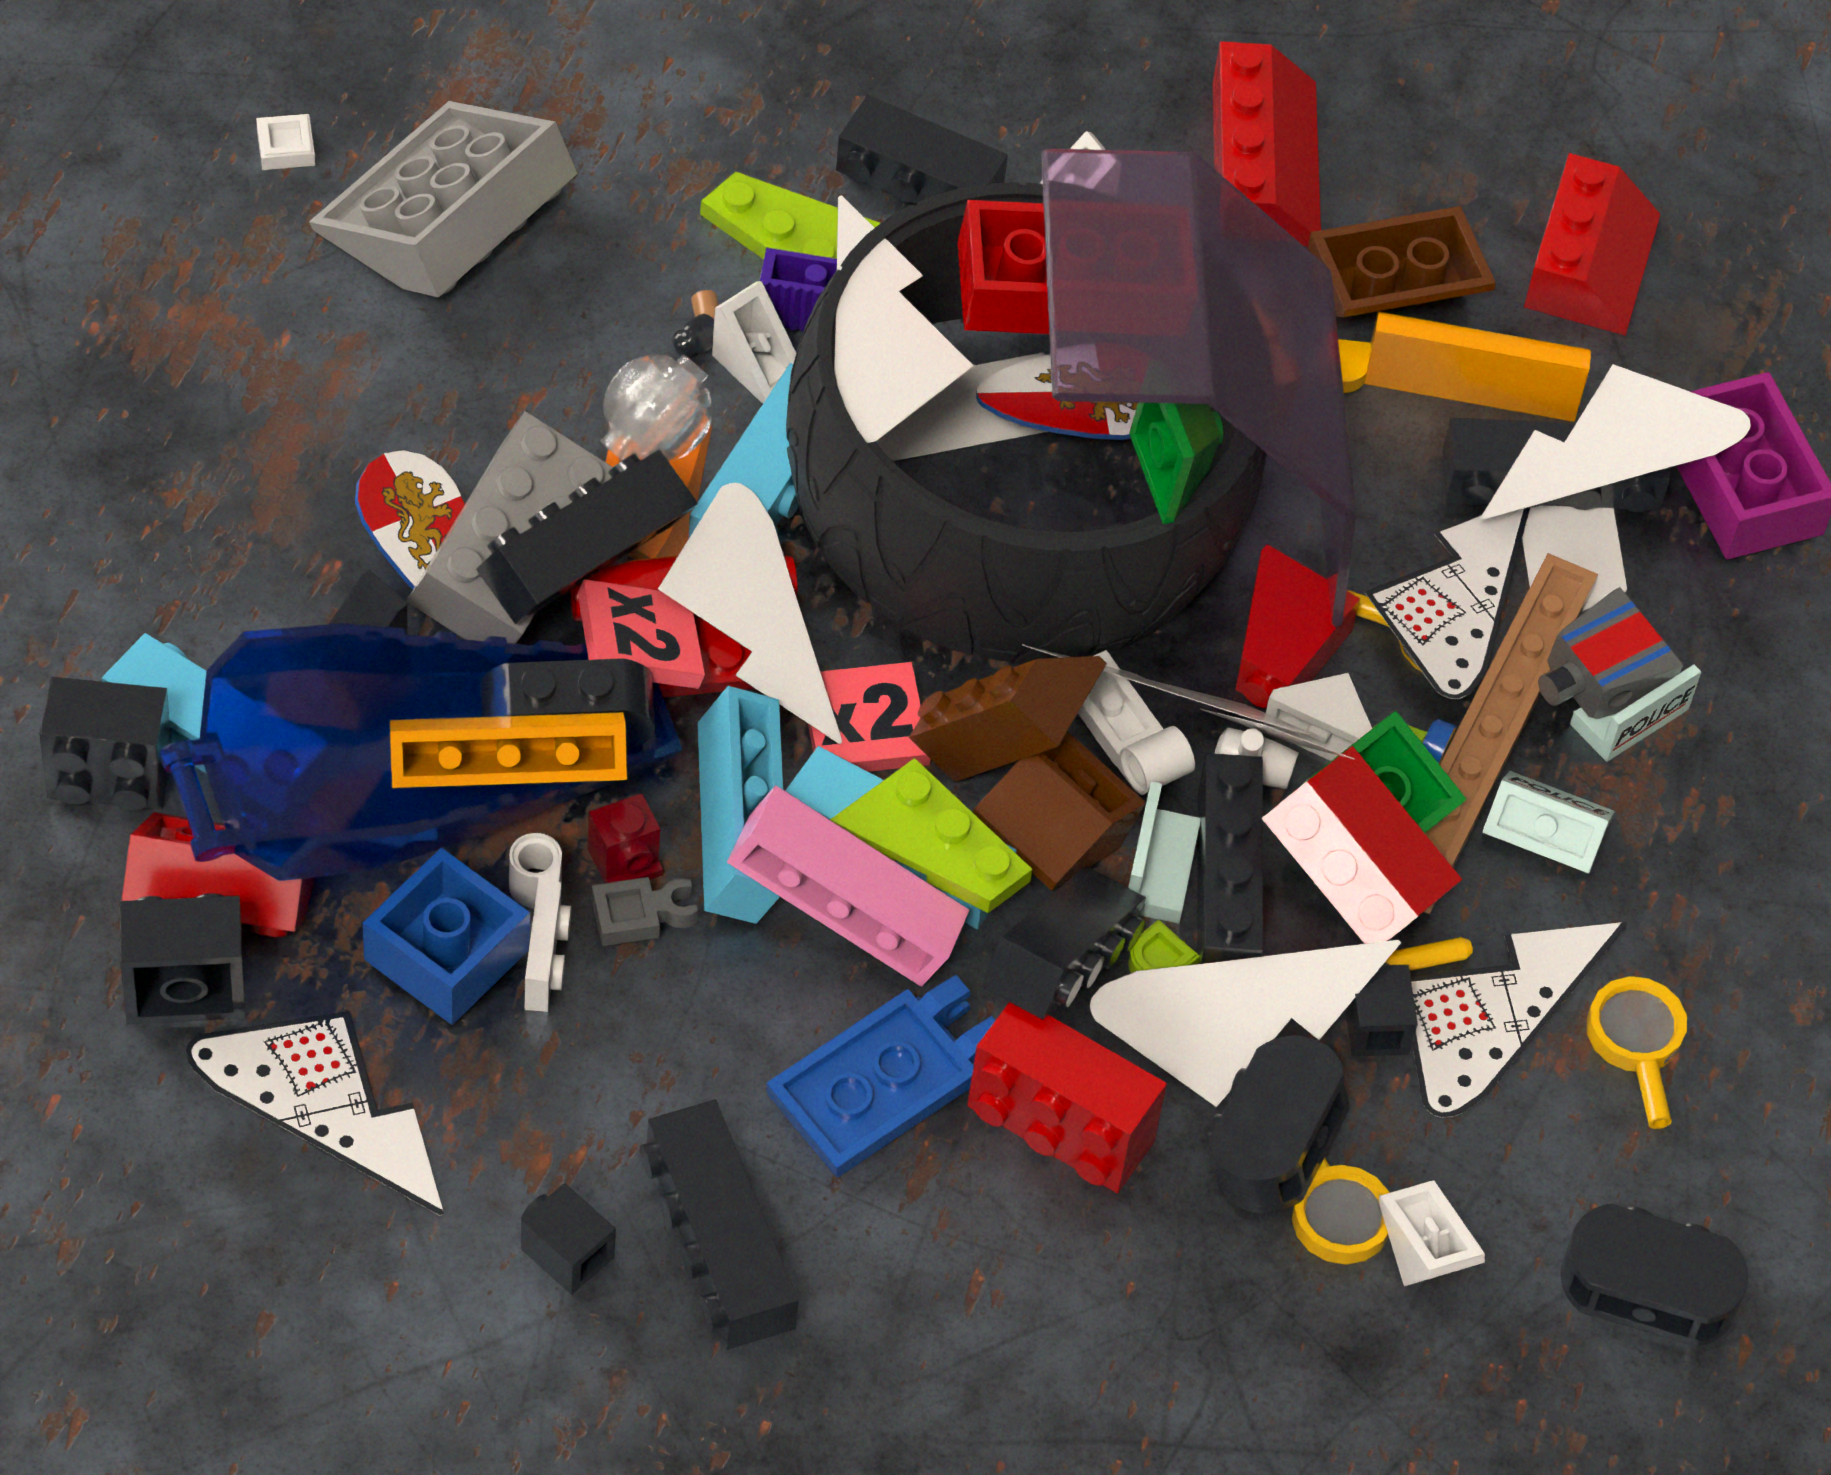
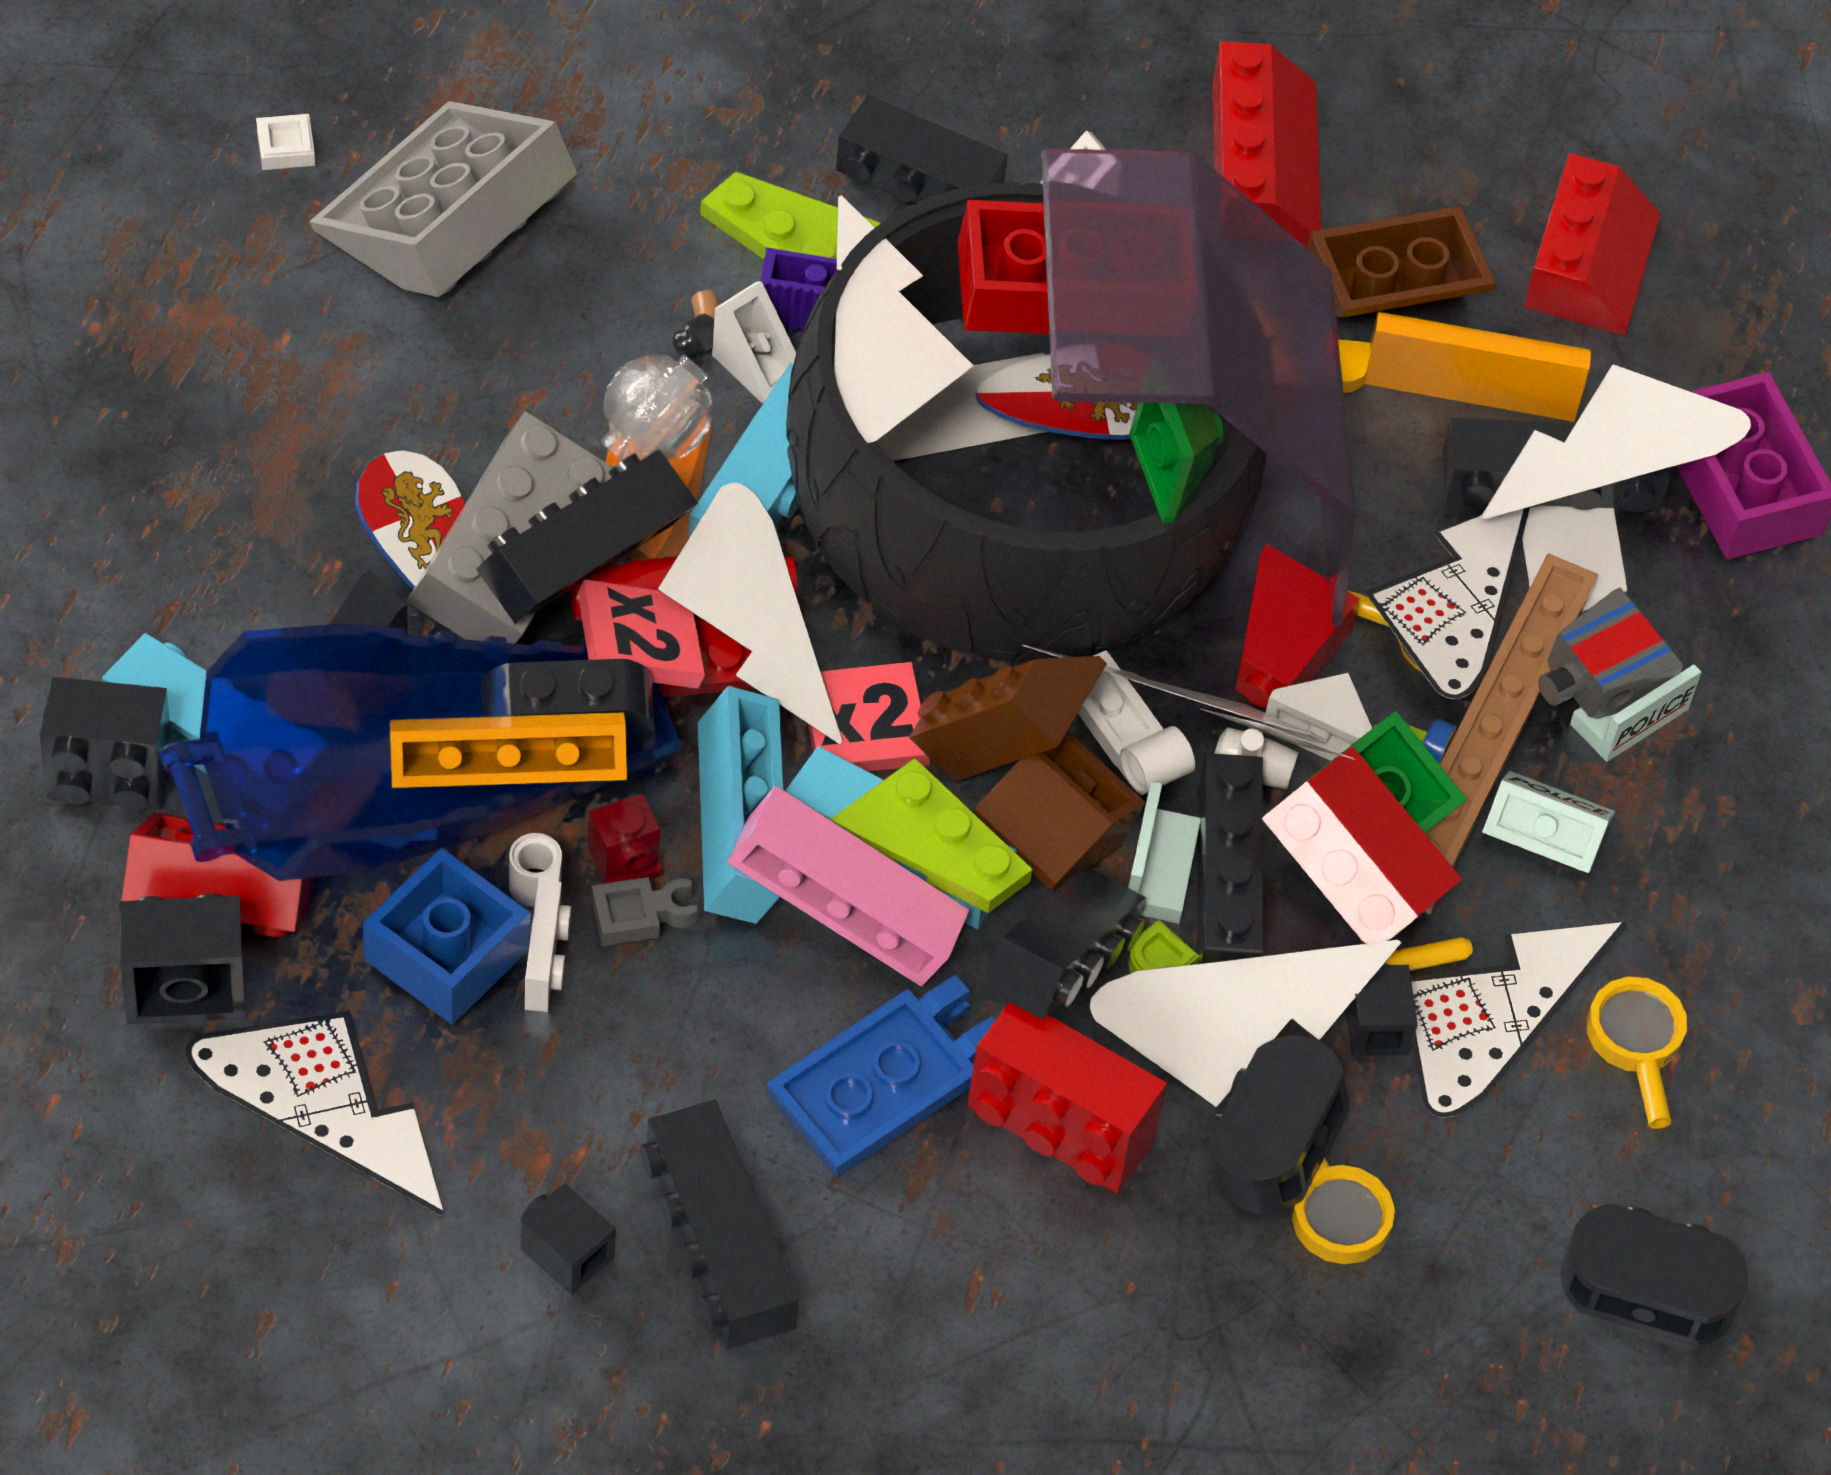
(1427, 1233): white slope -> none

